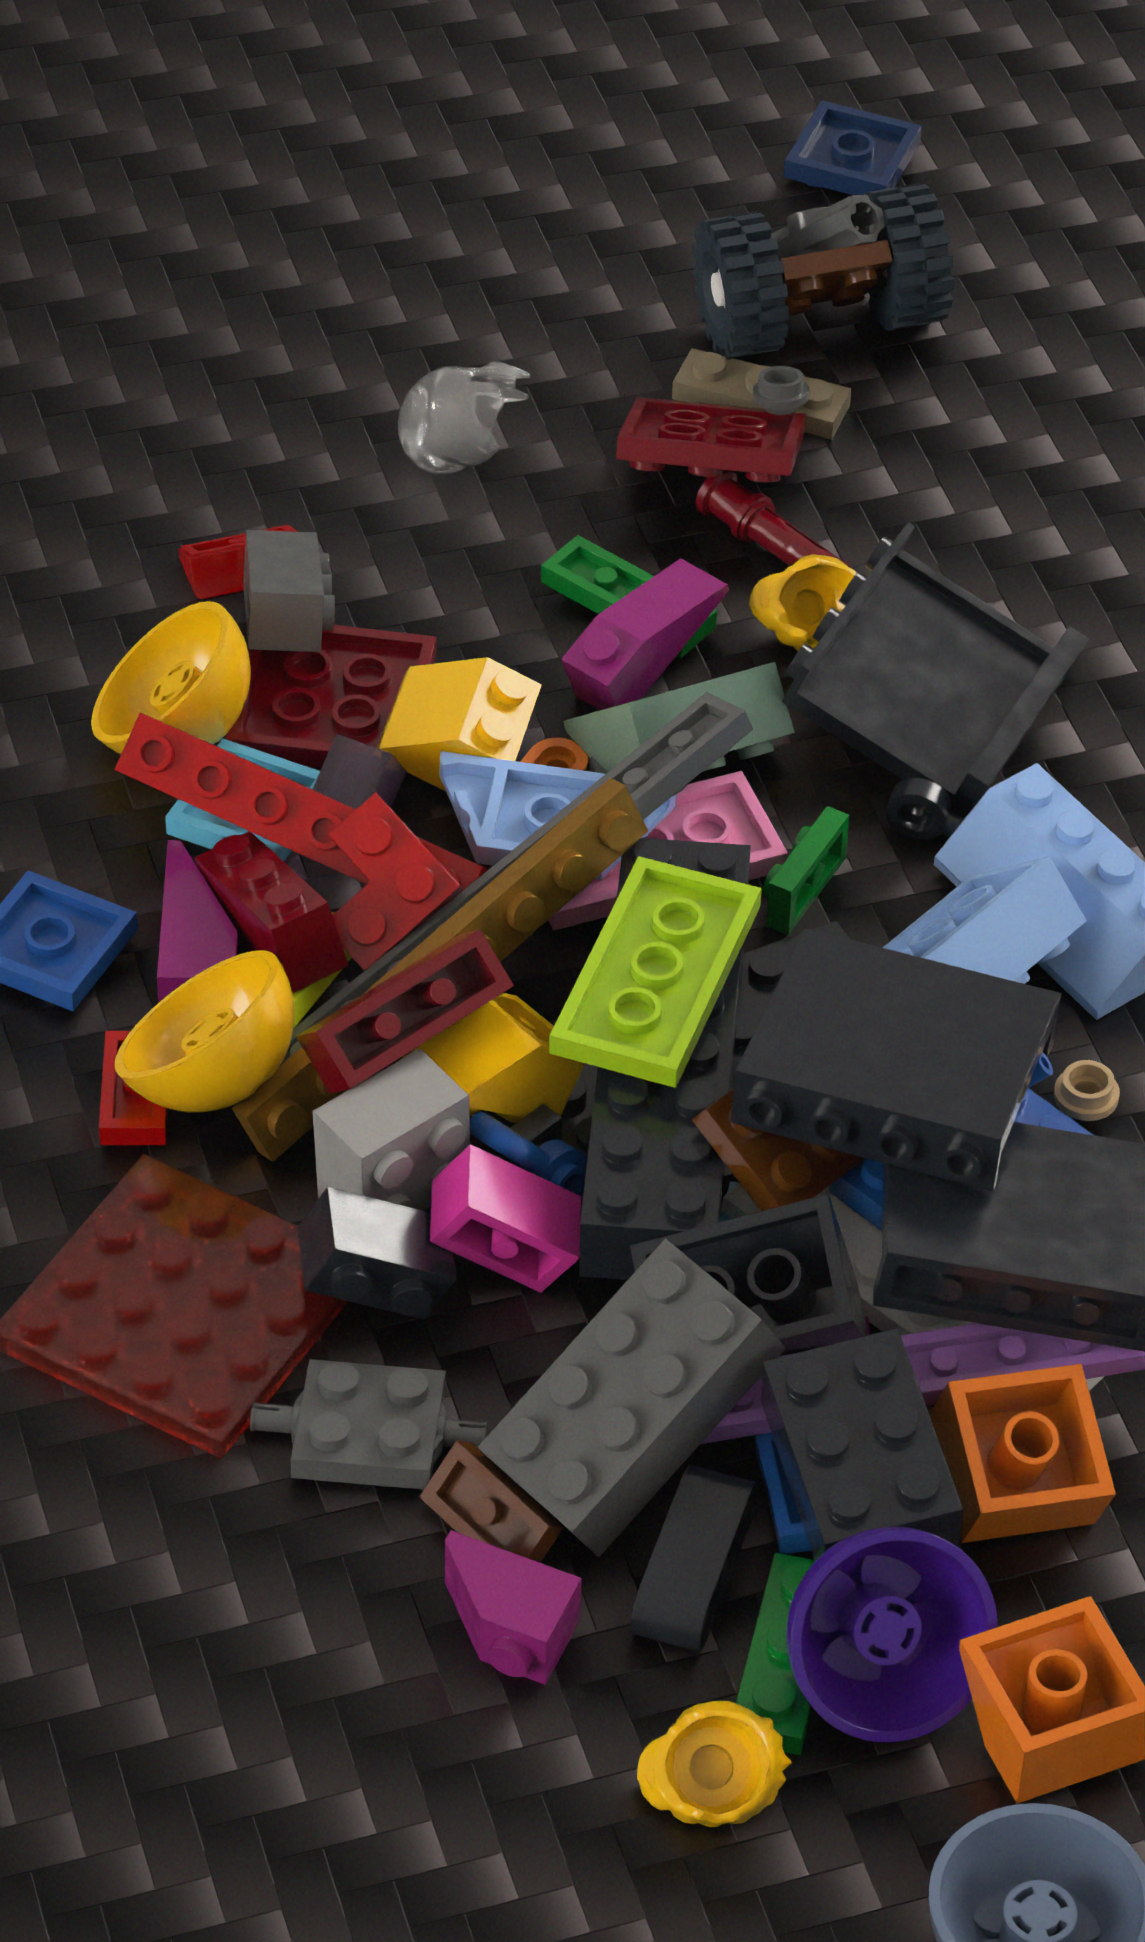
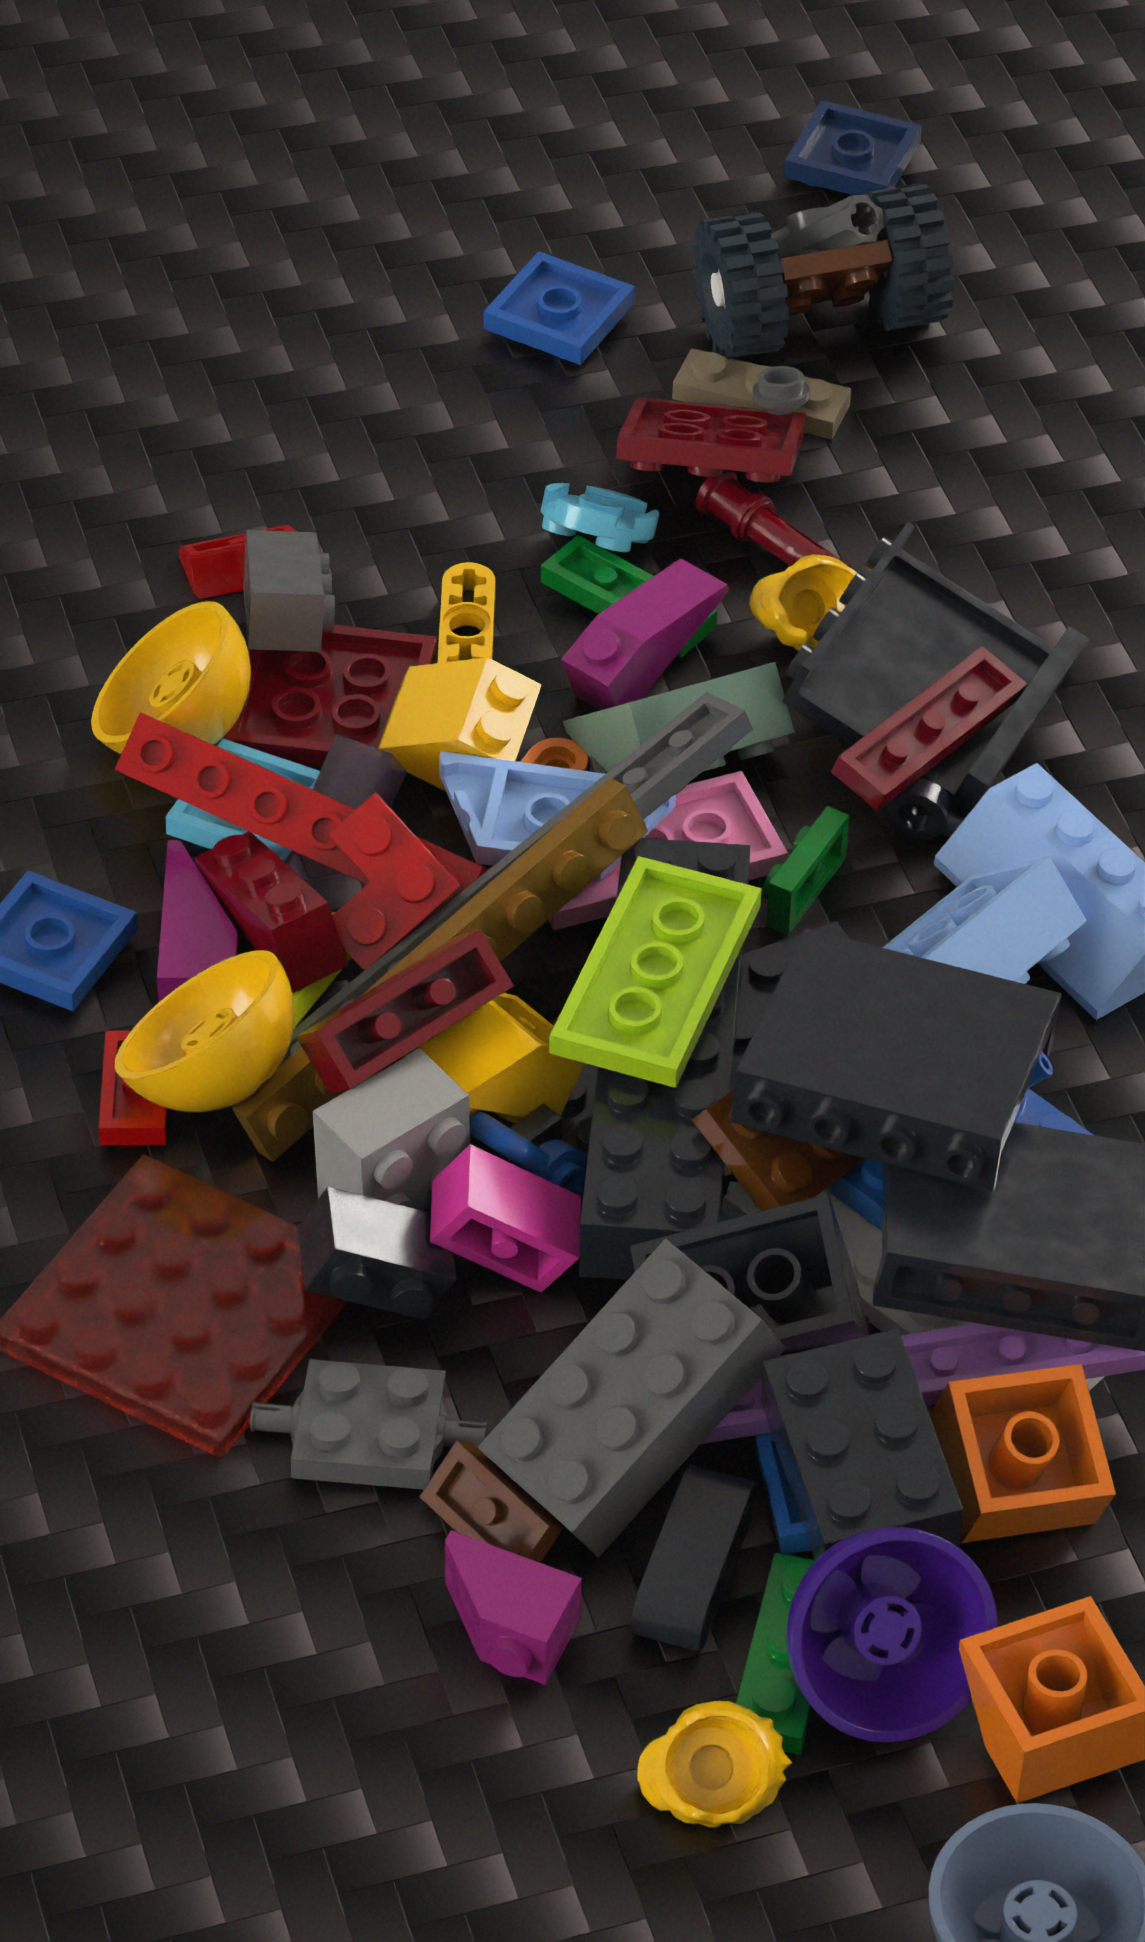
(452, 414): clear helmet -> none
(457, 613): none -> yellow beam
(559, 307): none -> blue plate
(599, 512): none -> medium azure plate
(928, 728): none -> dark red plate
(1086, 1091): tan plate -> none

